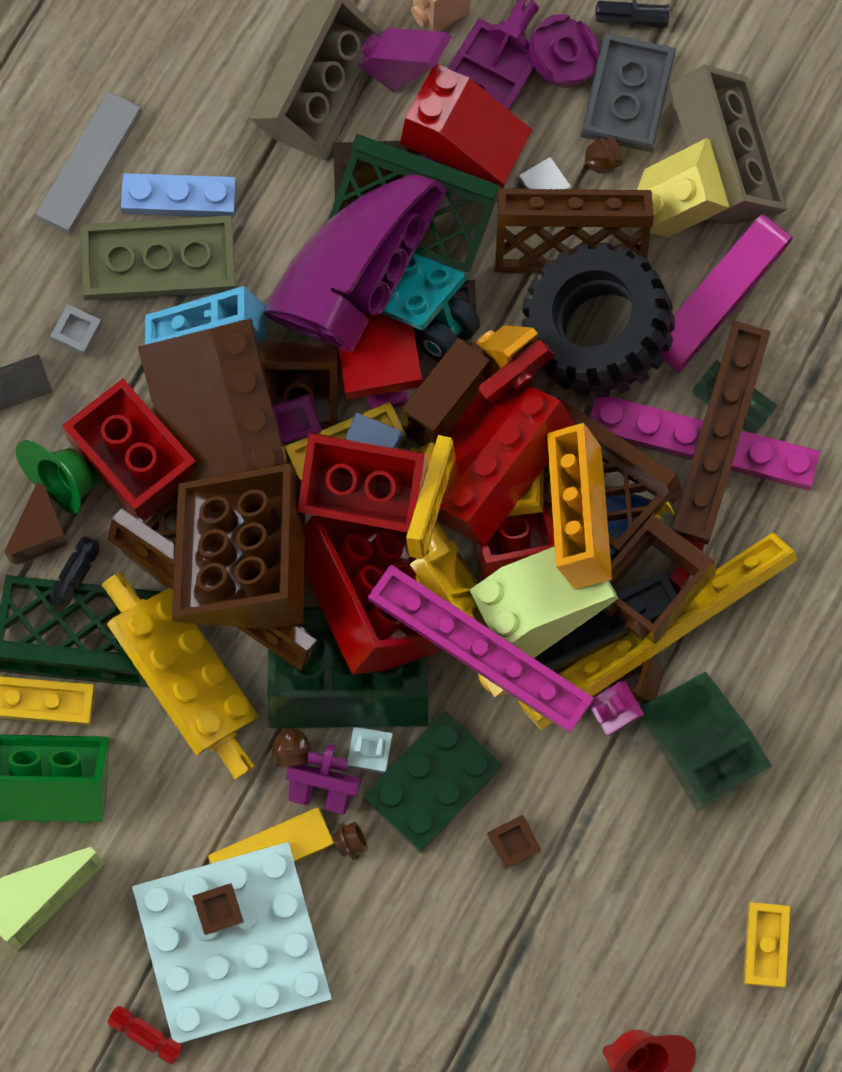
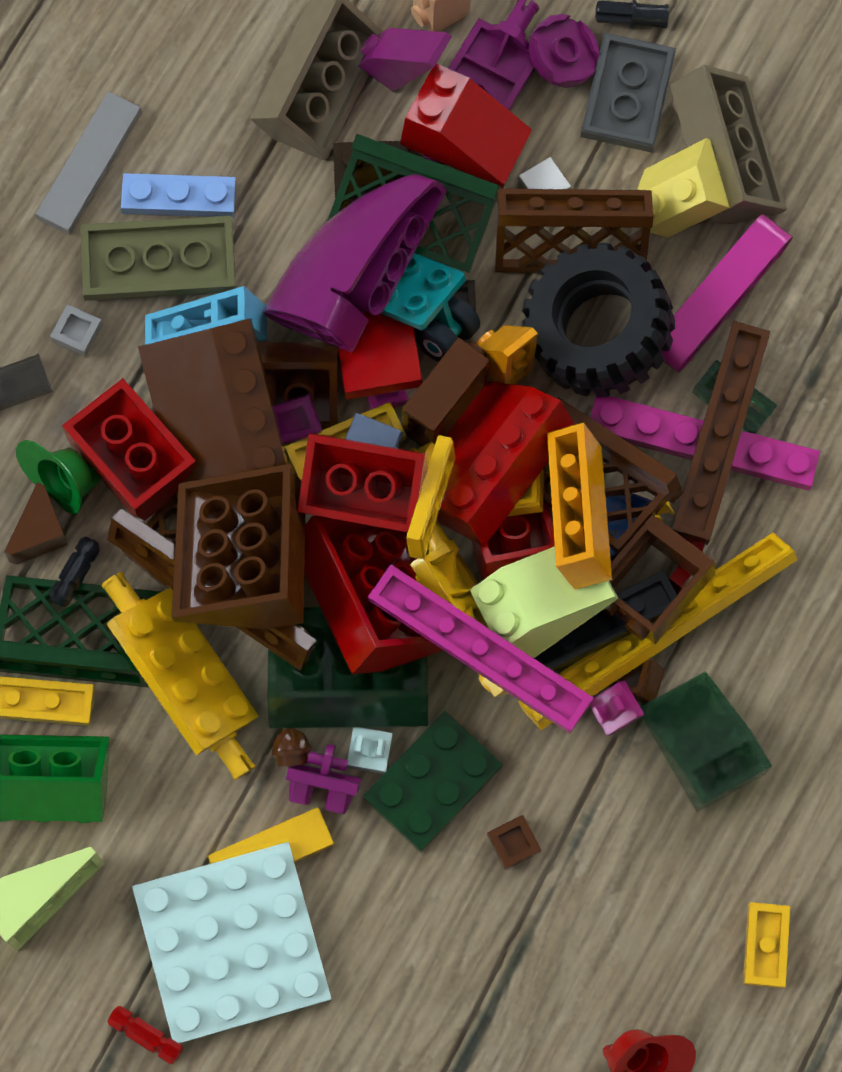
(218, 909): reddish brown plate -> none
(350, 840): reddish brown plate -> none
(517, 372): red plate -> none
(603, 155): reddish brown plate -> none

